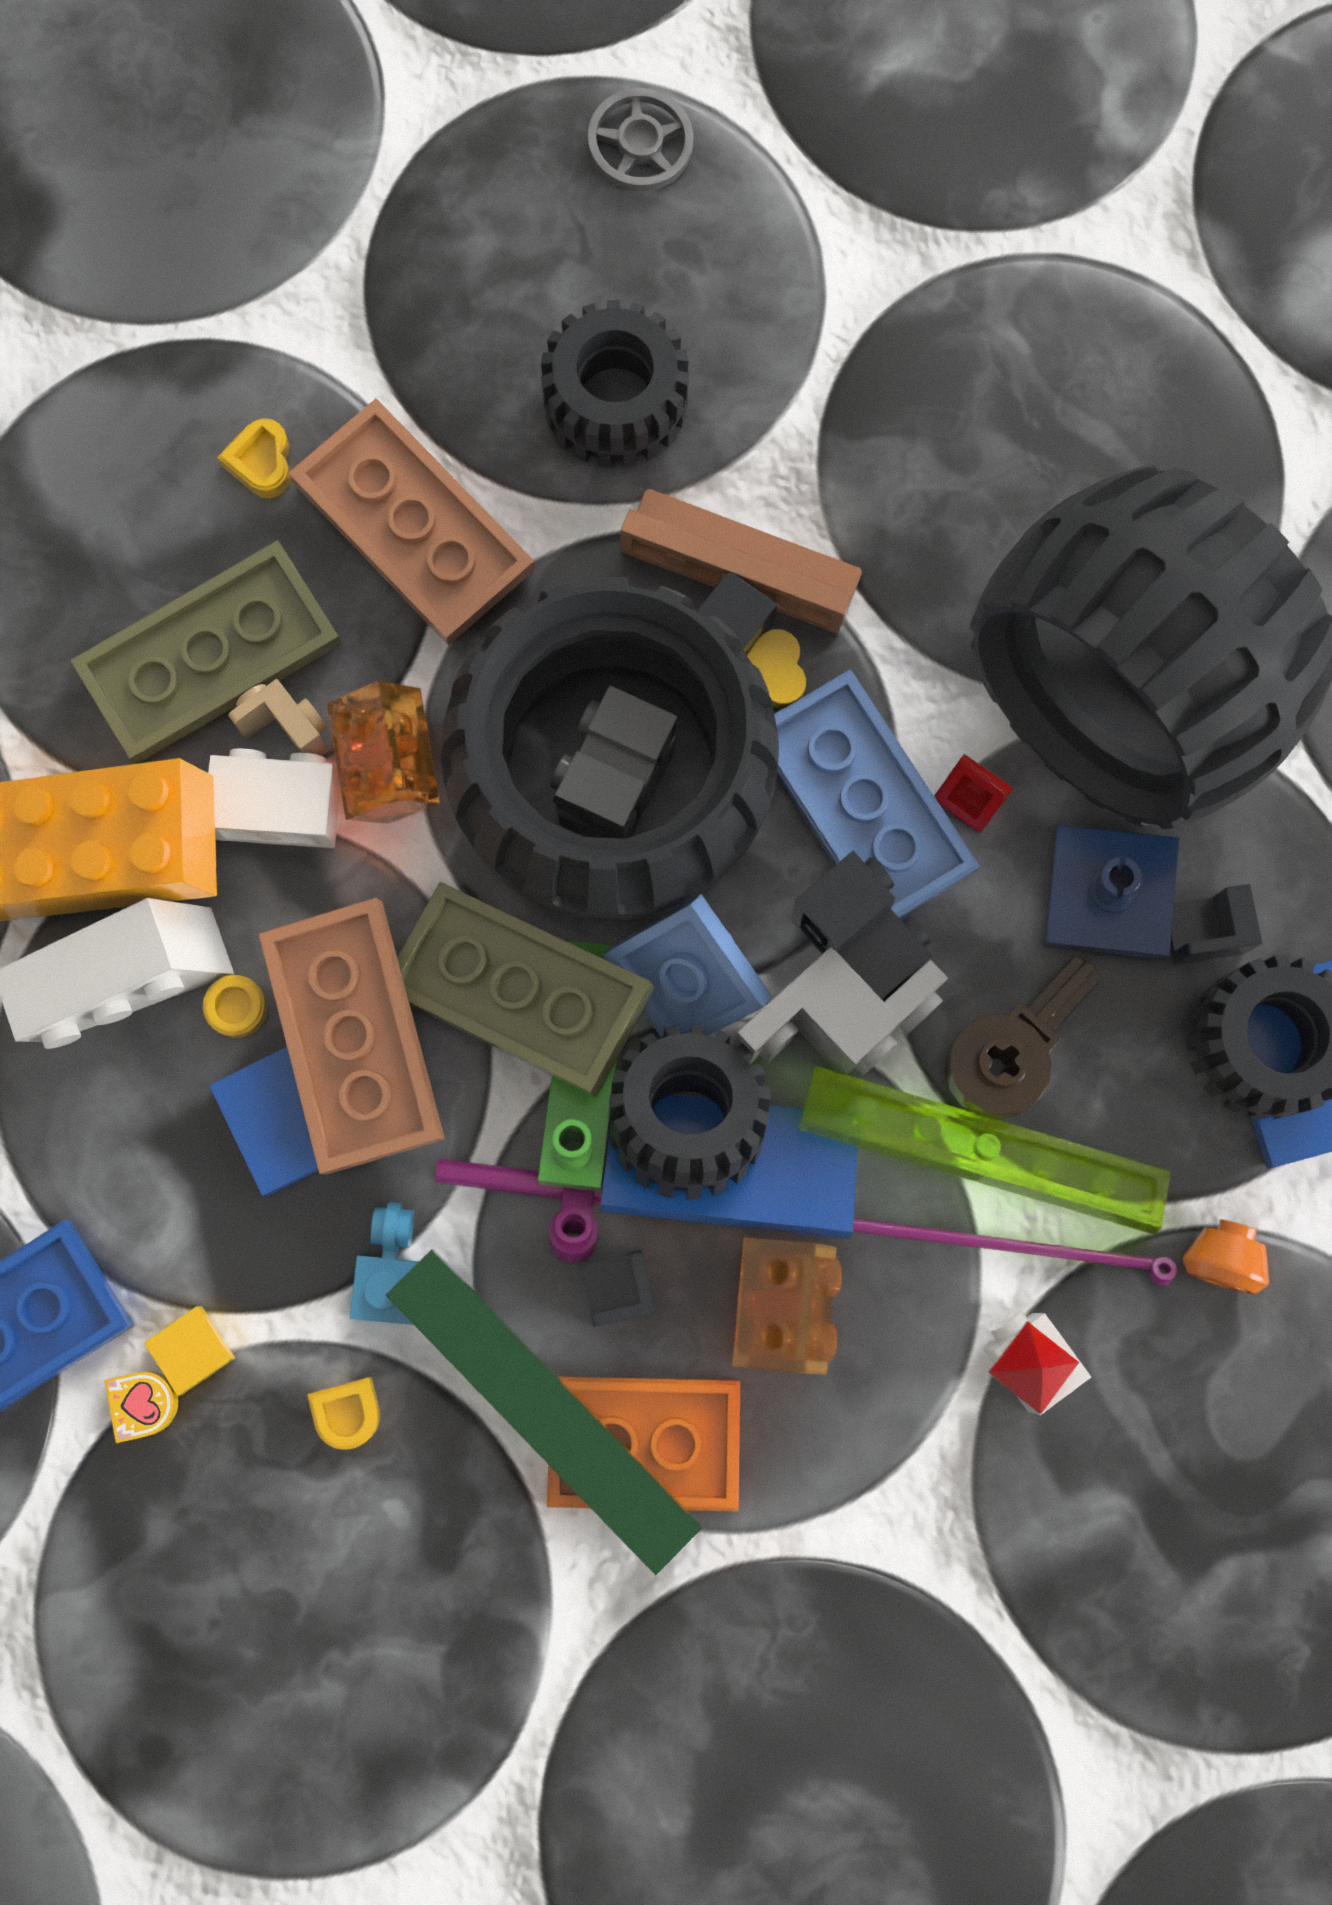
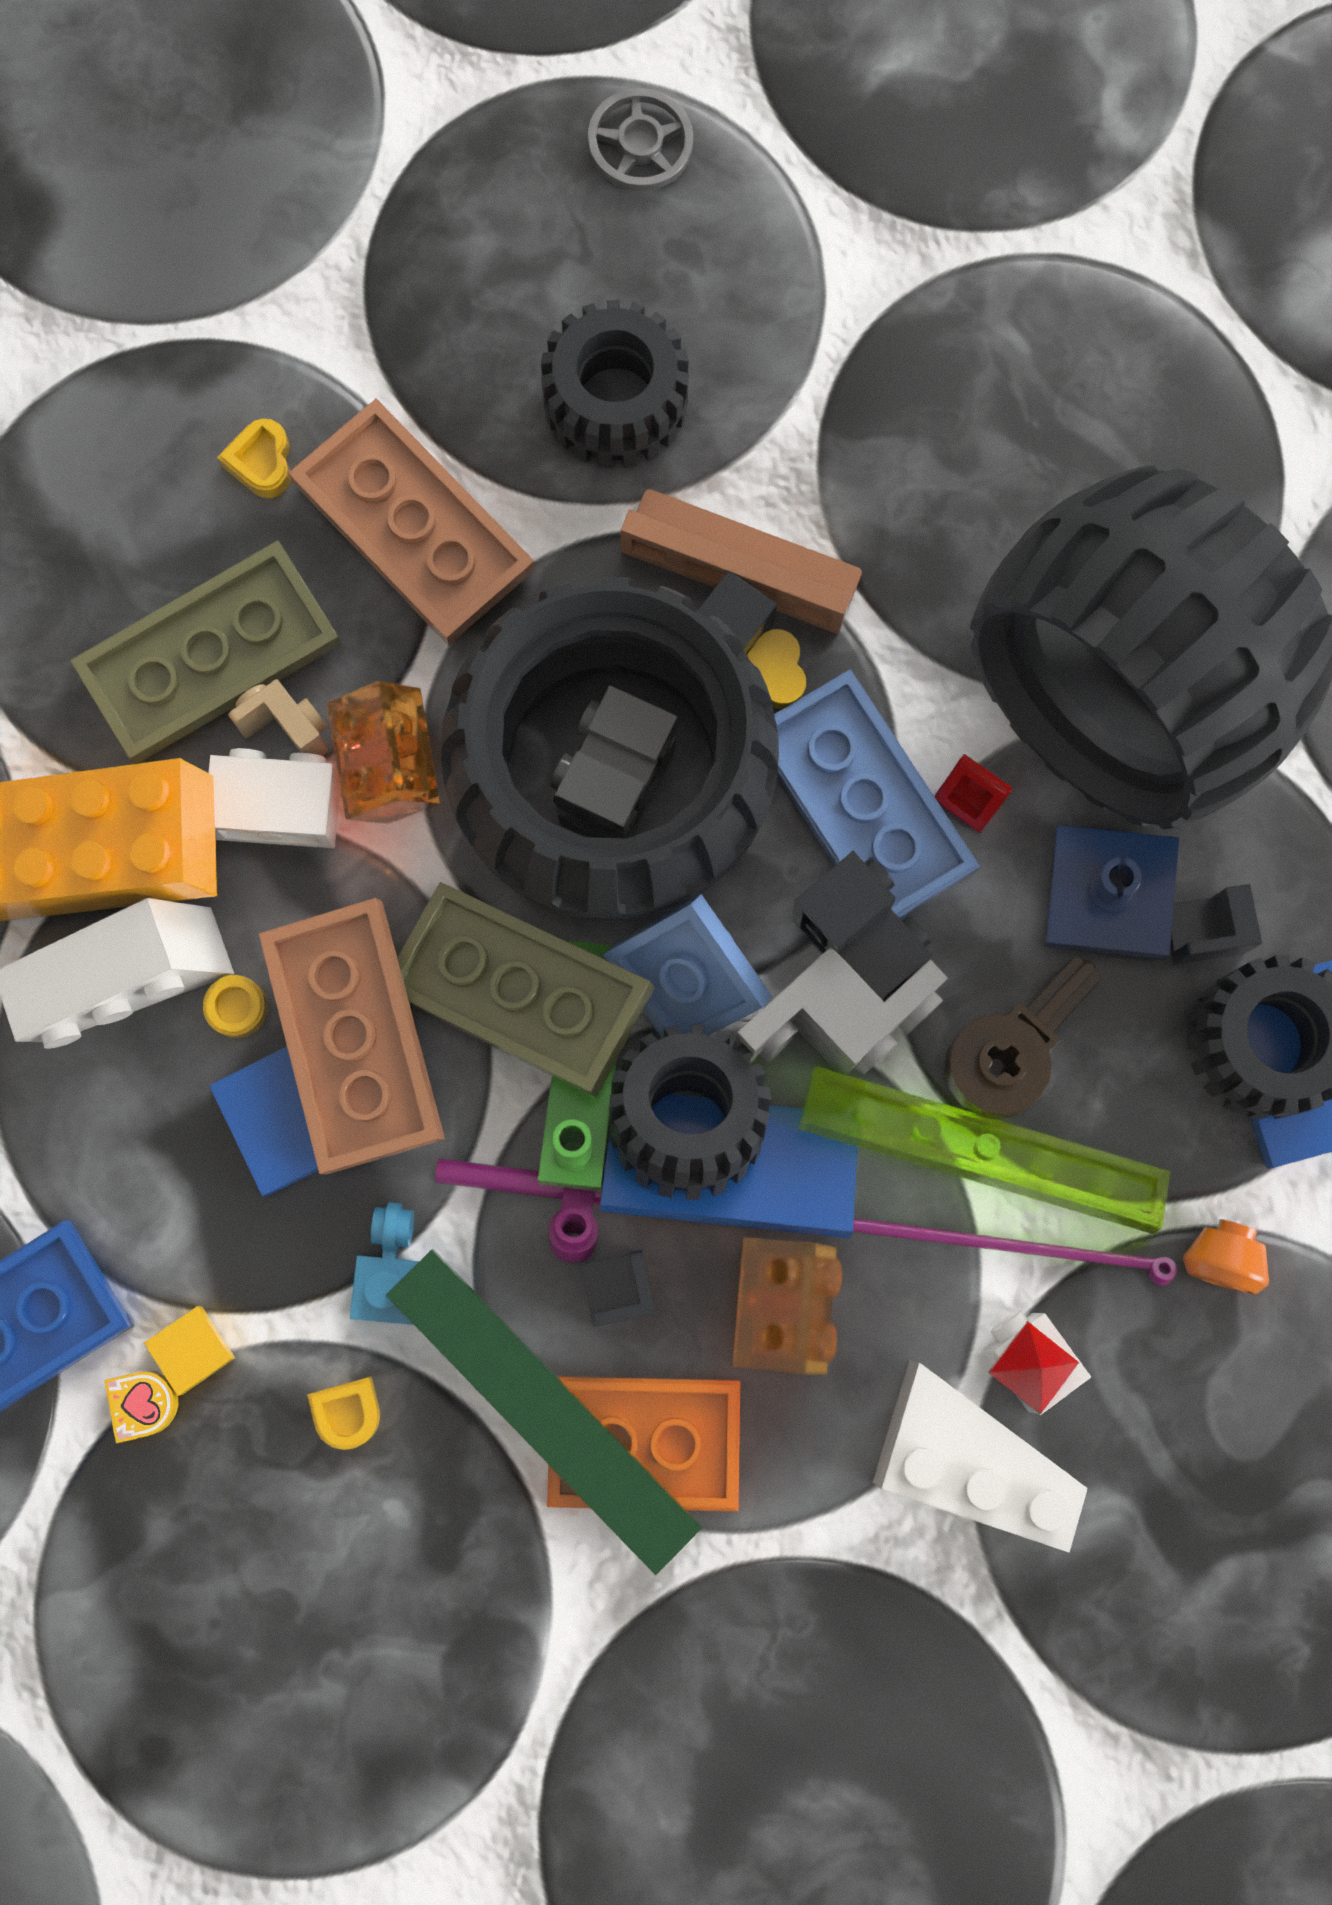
(973, 1466): none -> white wedge

